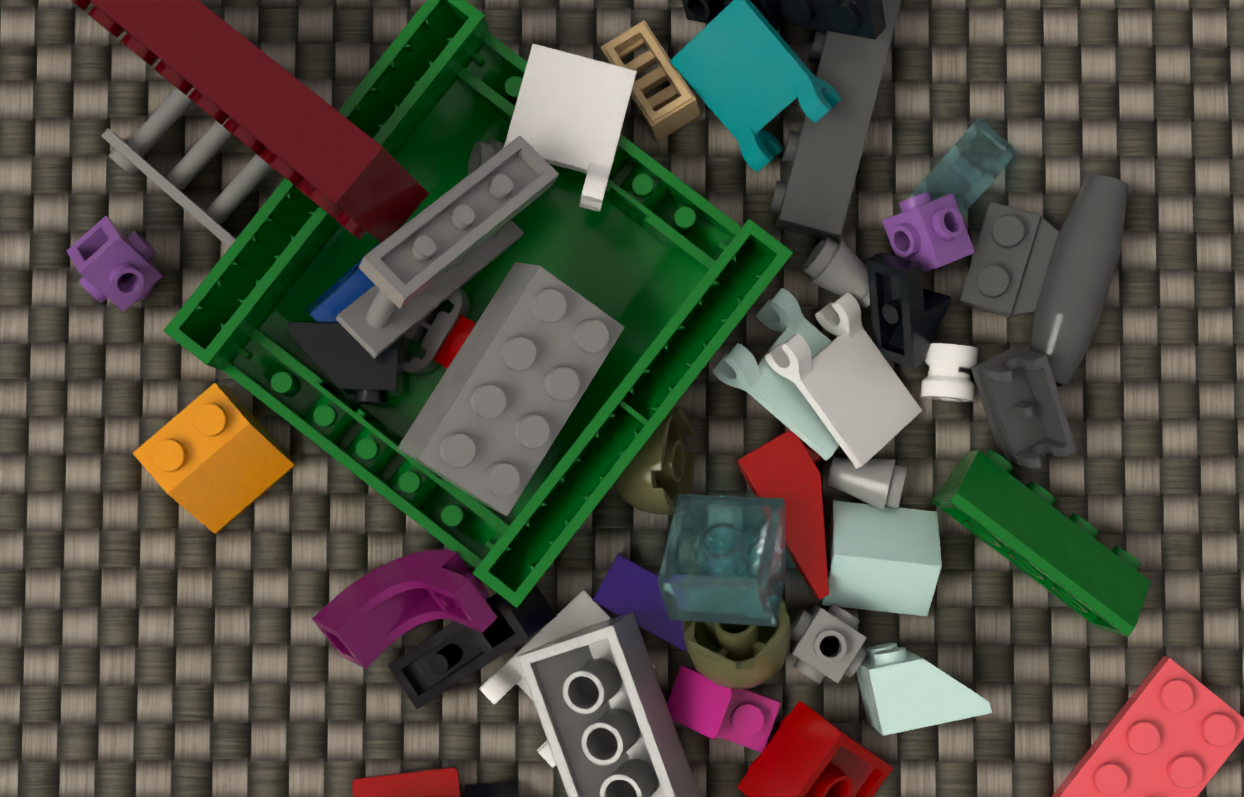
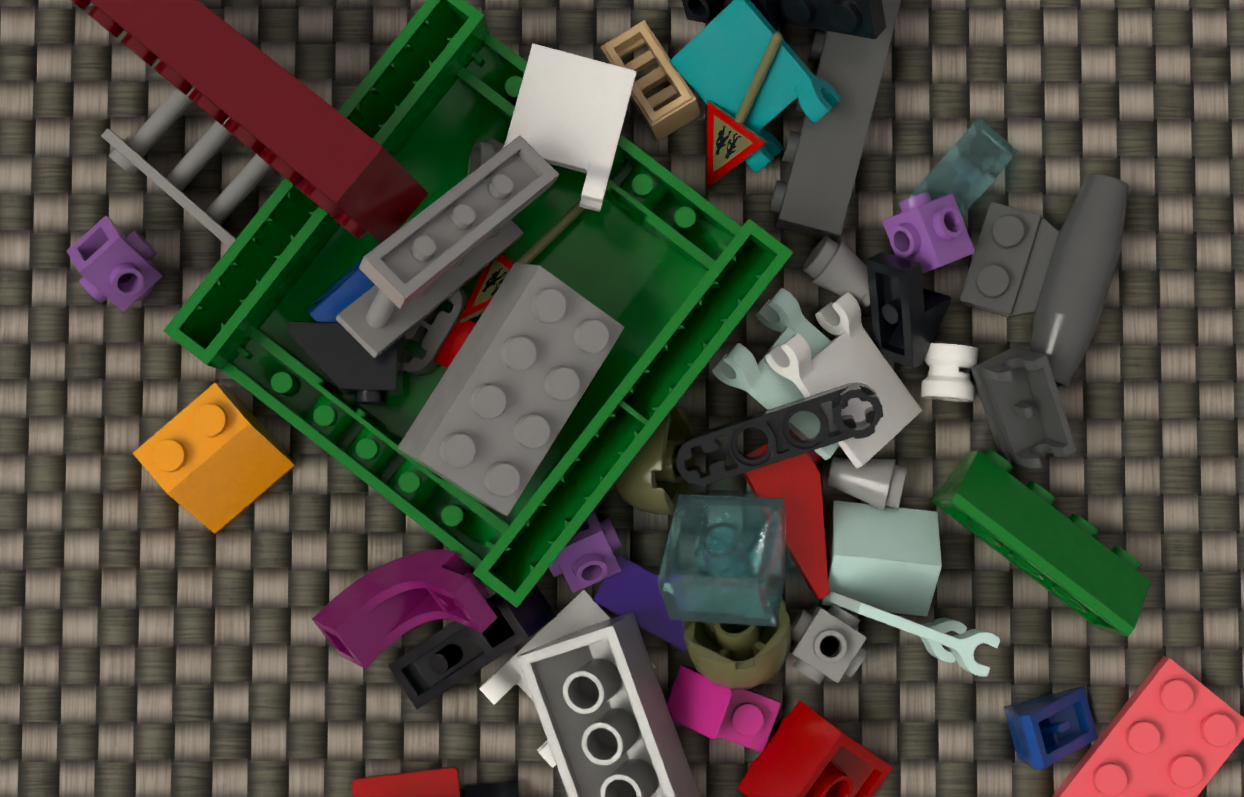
(496, 271): none -> olive piece
(588, 554): none -> medium lavender brick
(727, 137): none -> piece
(780, 440): none -> black beam
(910, 693): light aqua slope -> none
(931, 634): none -> light aqua flag
(1050, 727): none -> blue slope

